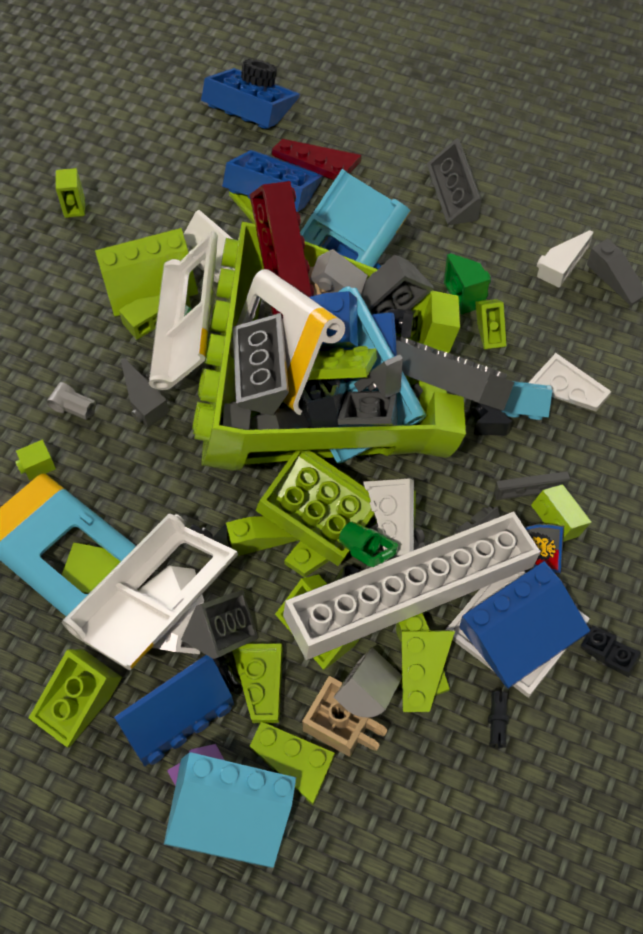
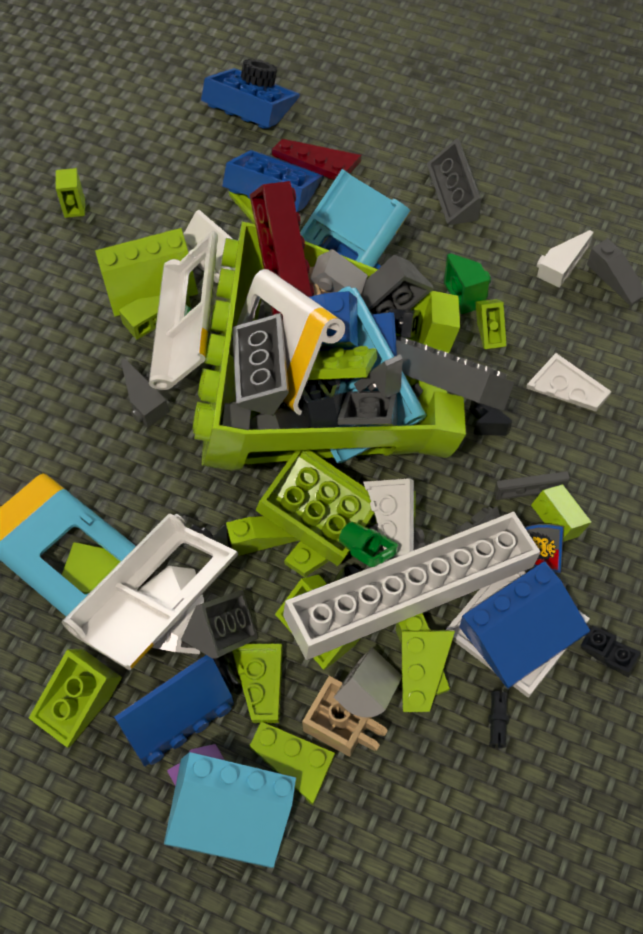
(34, 460): lime brick -> none
(66, 399): light grey piece -> none
(529, 400): medium azure brick -> none

